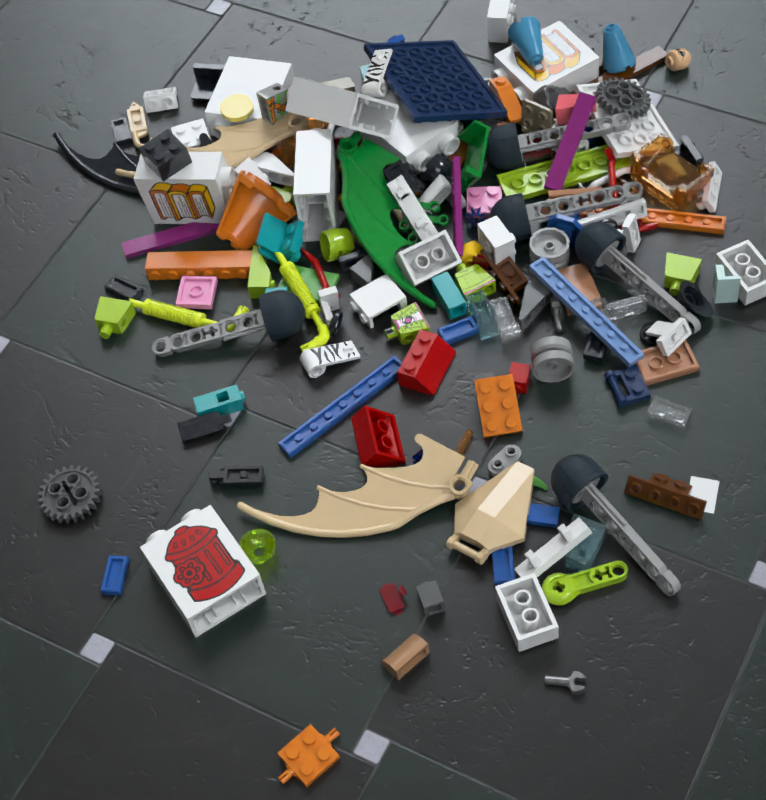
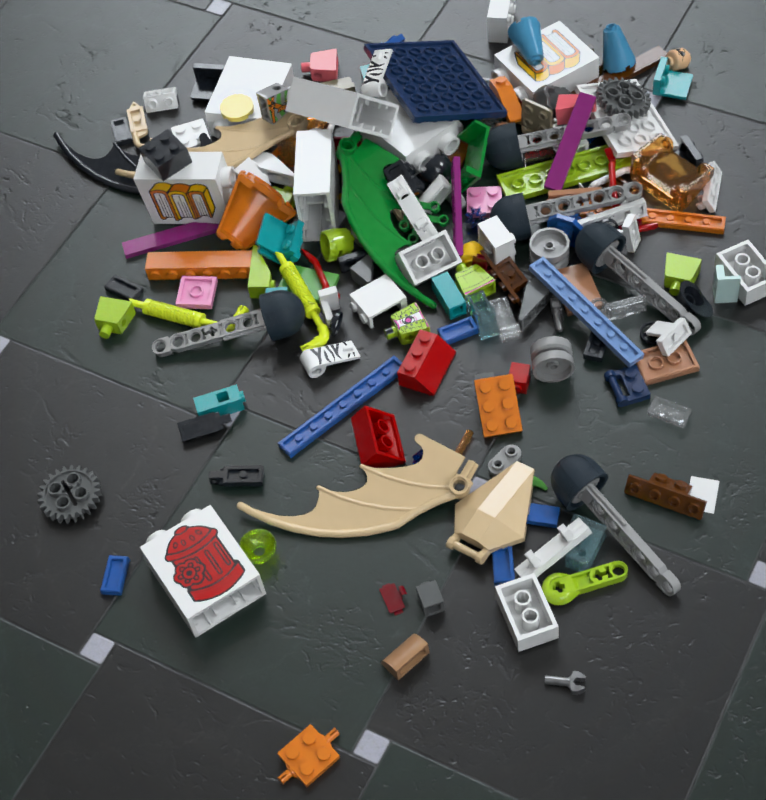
(322, 65): none -> torso
(671, 83): none -> bracket

